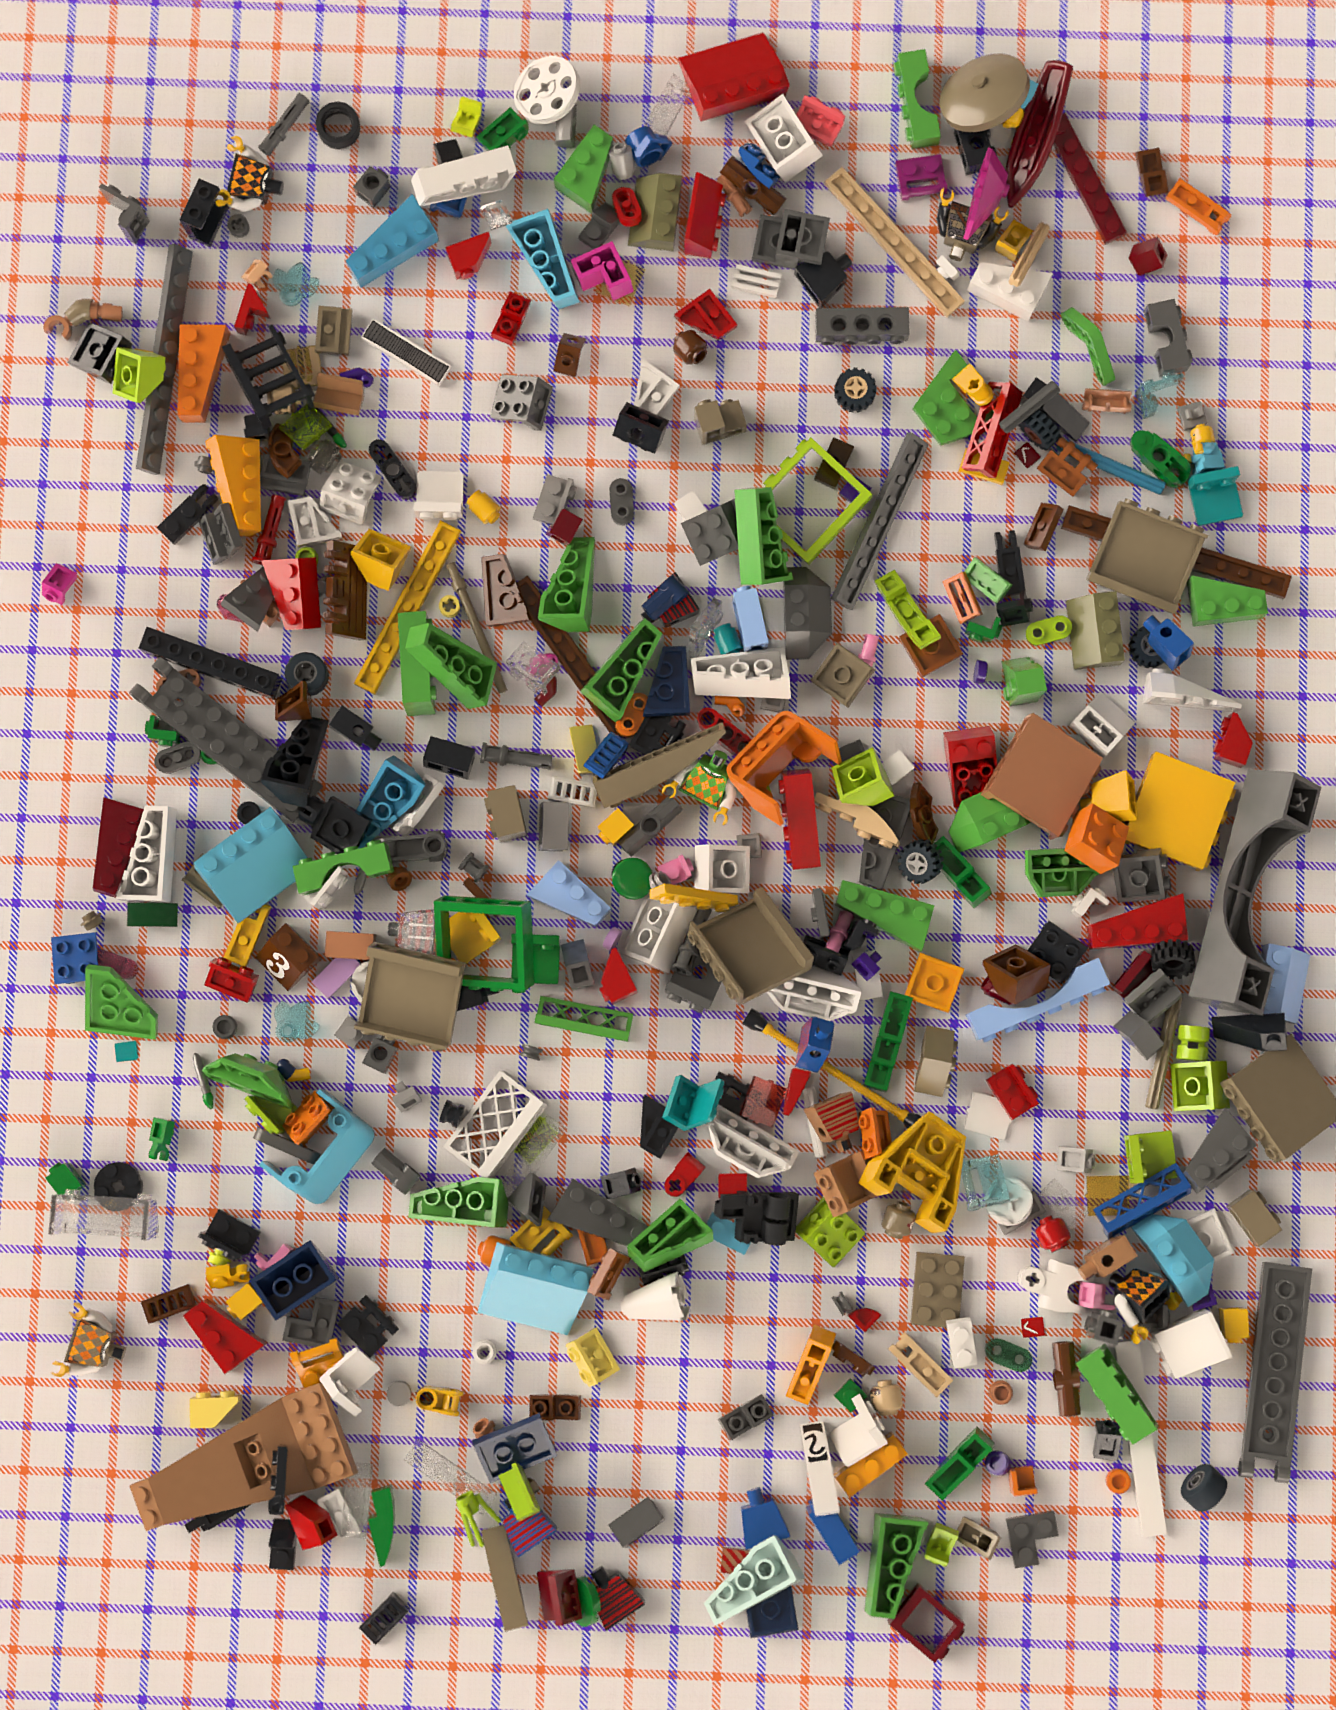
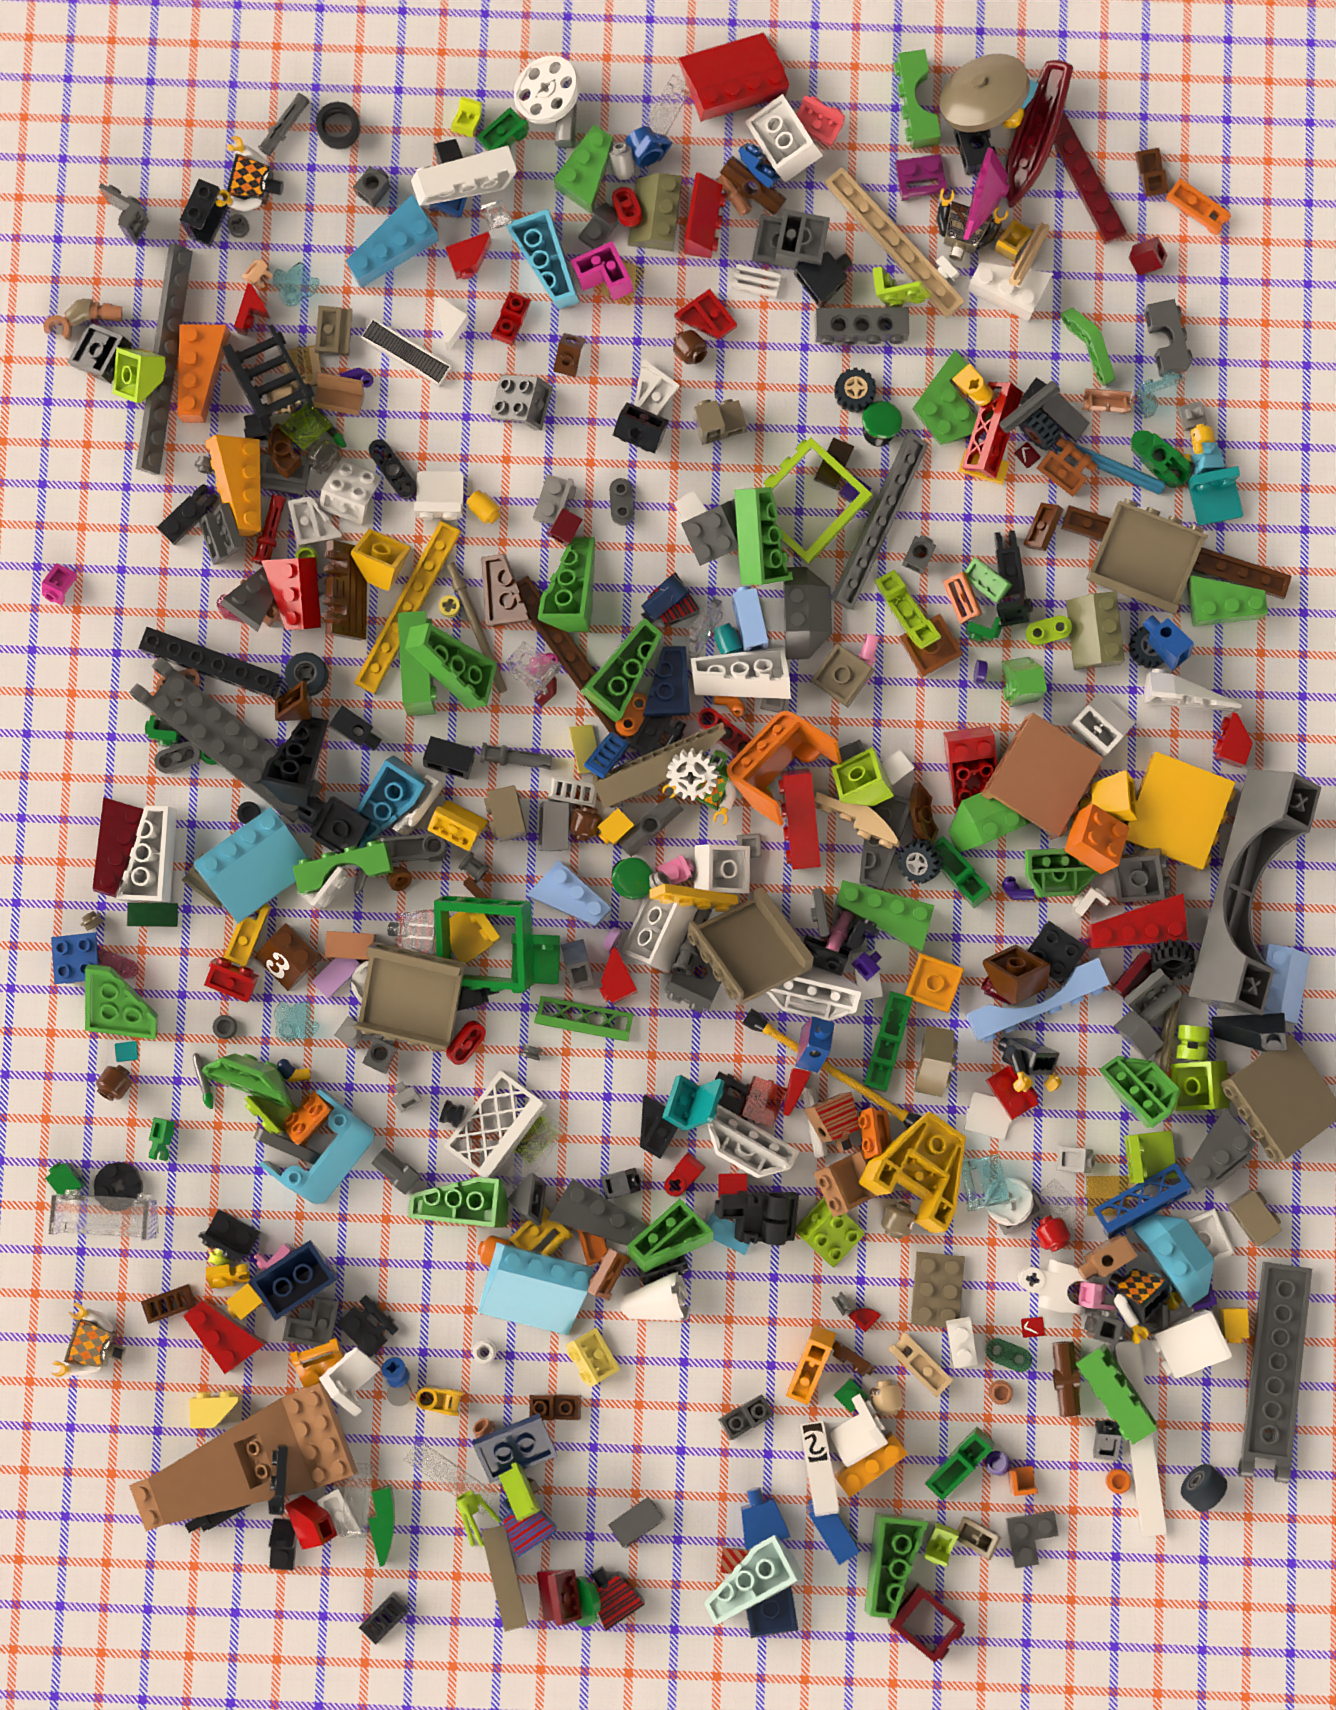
(113, 1082): none -> reddish brown head
(401, 1373): none -> blue wheel
(452, 321): none -> white slope
(457, 825): none -> yellow bracket
(466, 1042): none -> red plate
(585, 822): none -> reddish brown head
(701, 769): none -> white gear
(881, 422): none -> green piece
(894, 295): none -> lime bracket
(915, 563): none -> dark grey brick
(1013, 890): none -> dark purple arm
(1030, 1059): none -> black torso
(1142, 1088): none -> bright green wedge

